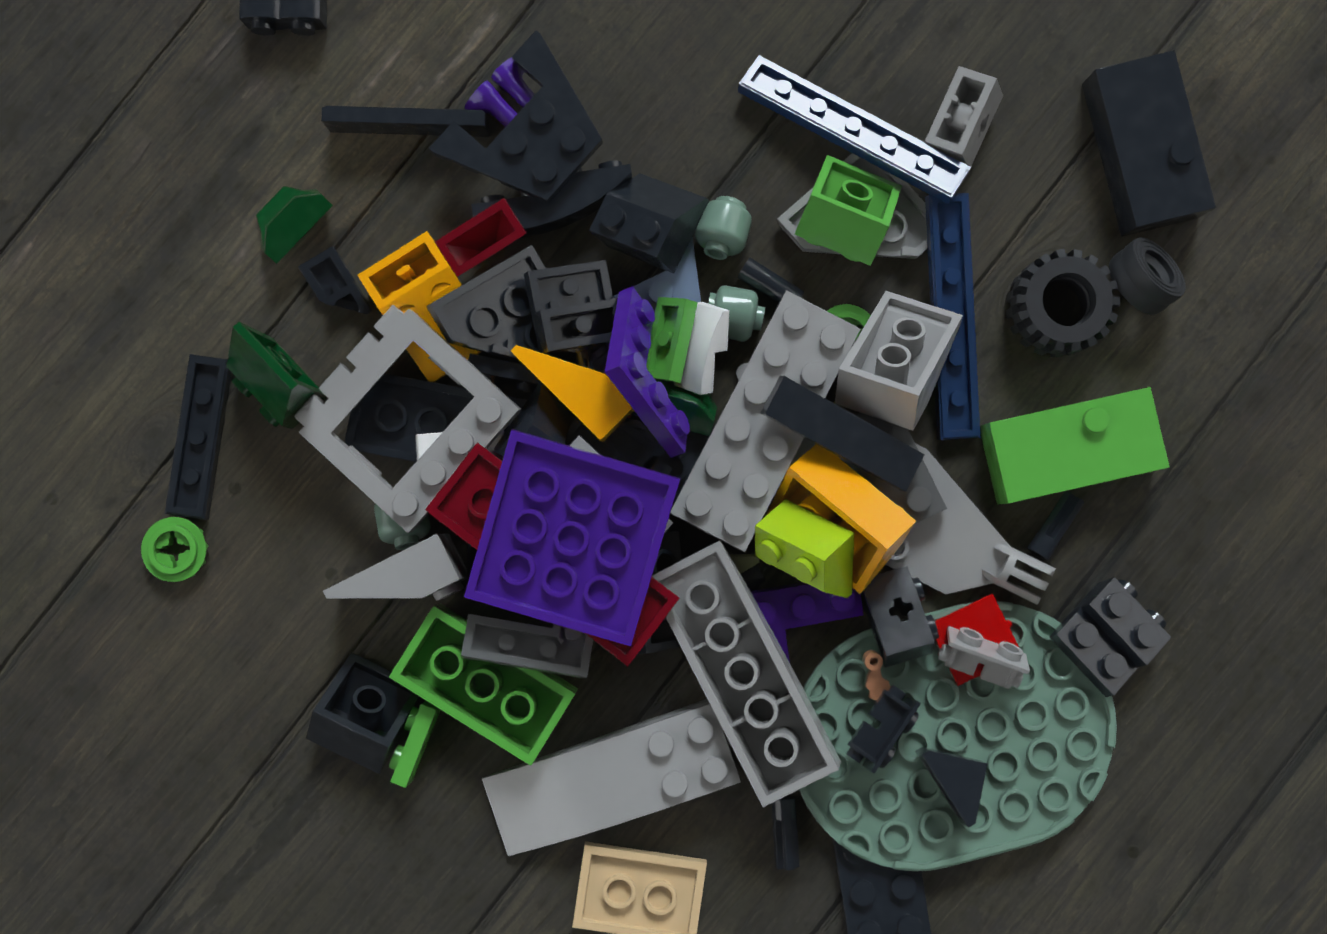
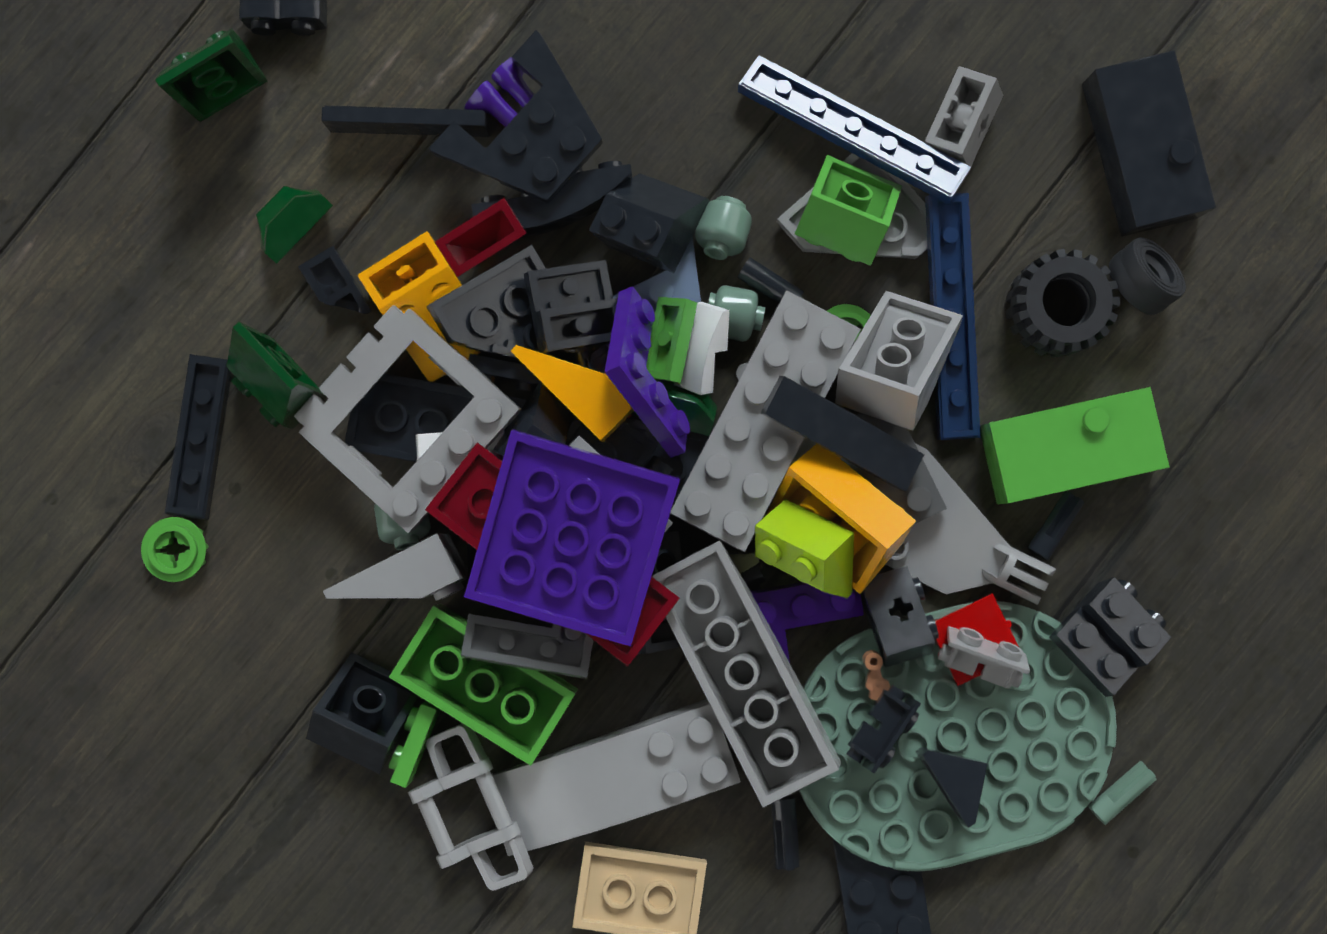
(212, 75): none -> dark green slope
(475, 846): none -> light grey bar
(1122, 792): none -> sand green piece

